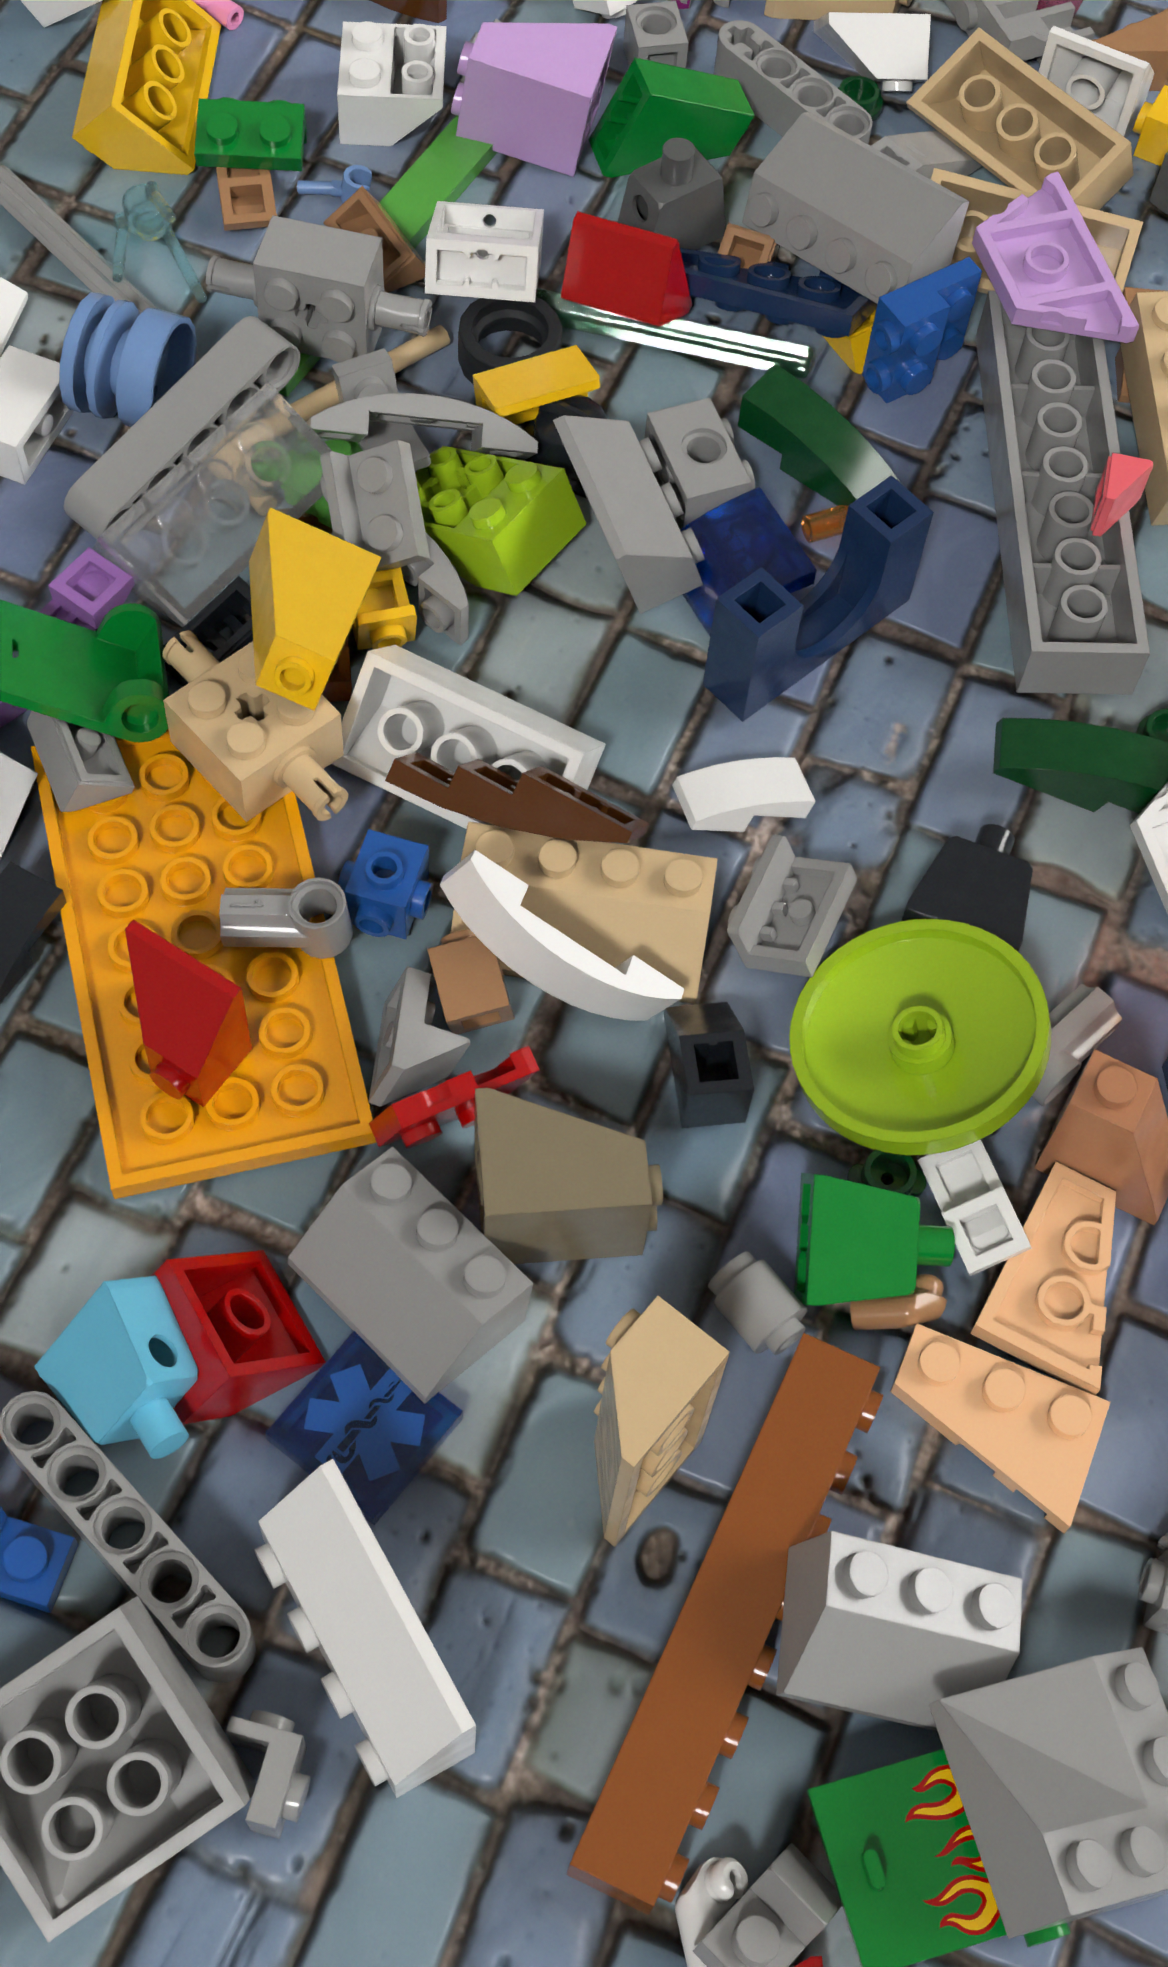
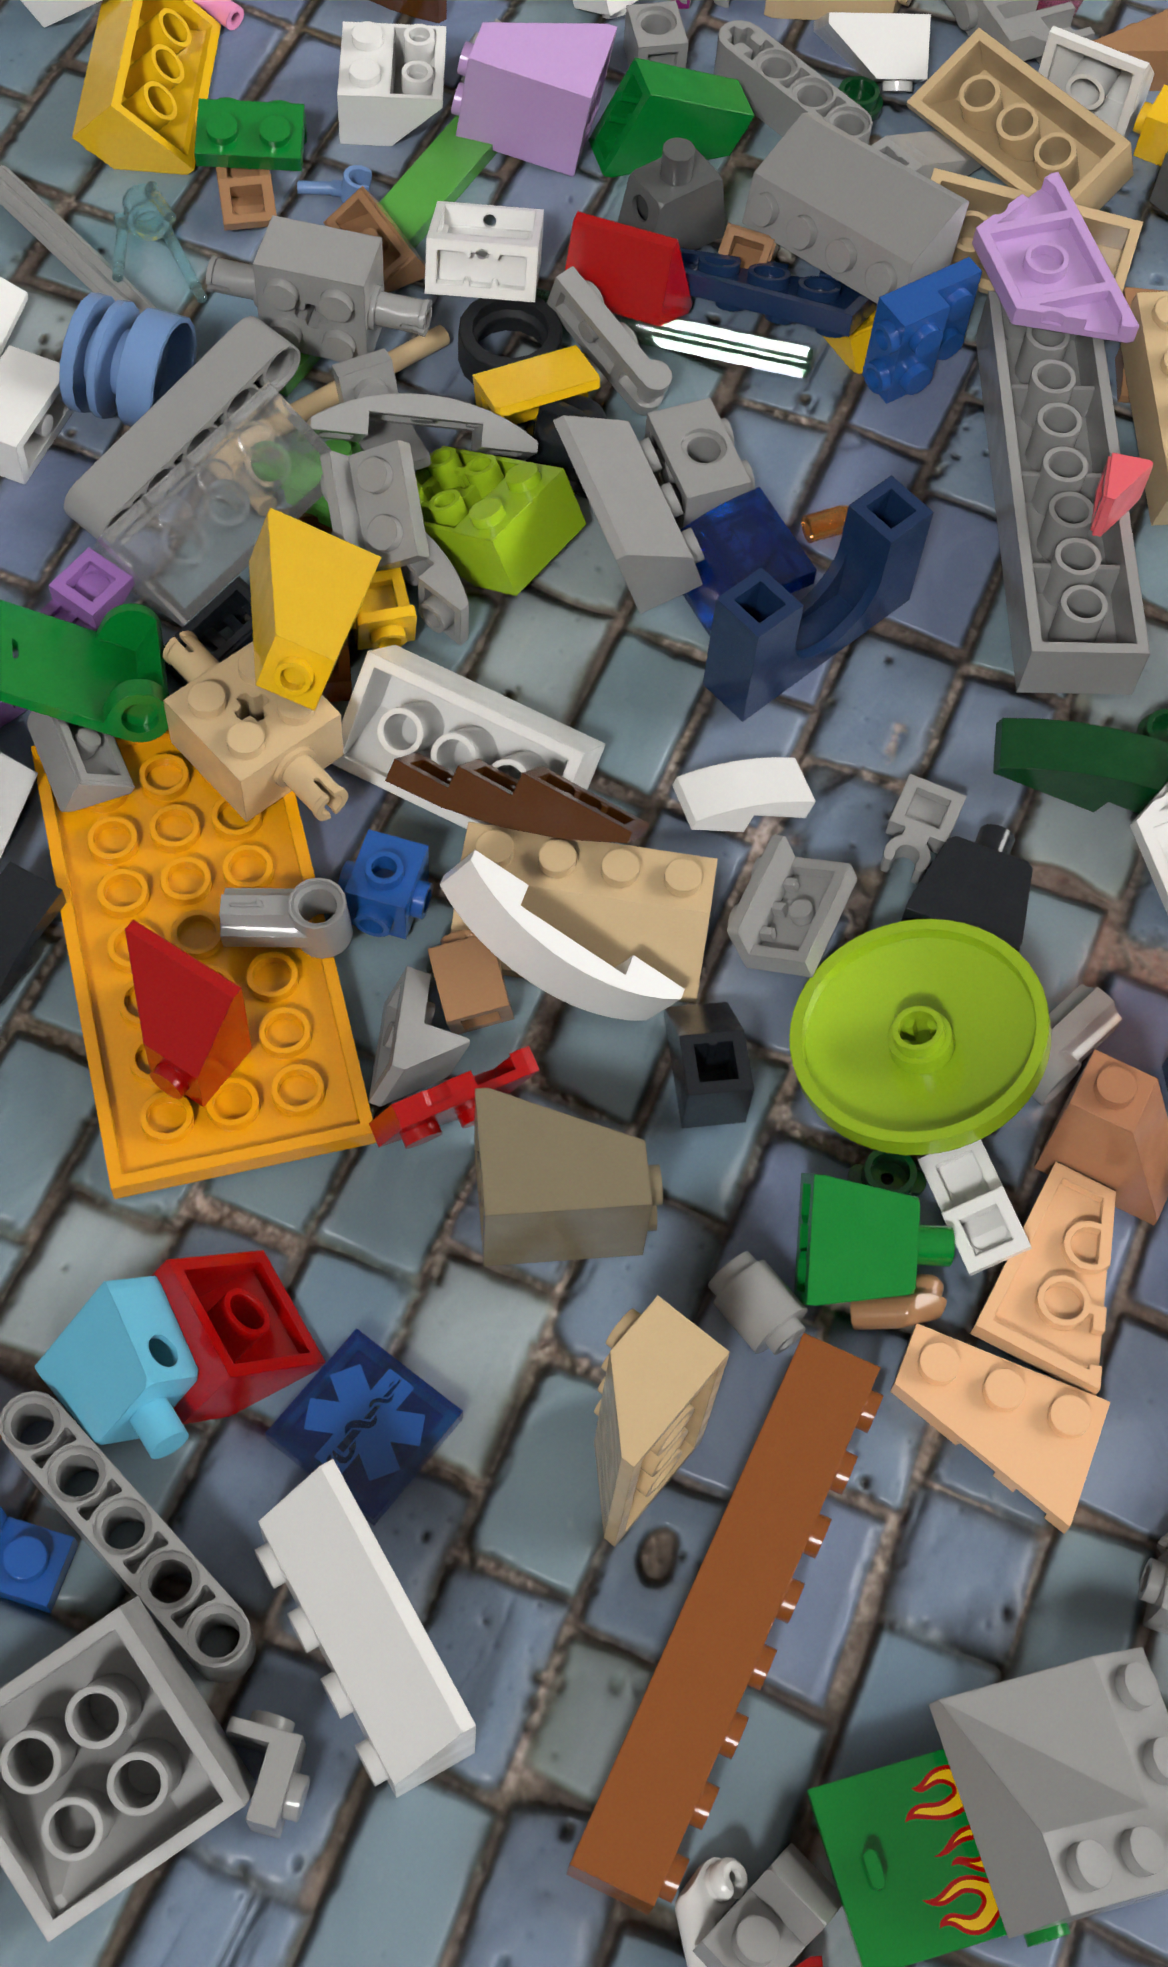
(411, 1274): light grey slope -> none
(609, 342): none -> light grey plate
(813, 438): dark green slope -> none
(892, 1628): light grey slope -> none
(921, 824): none -> light grey plate

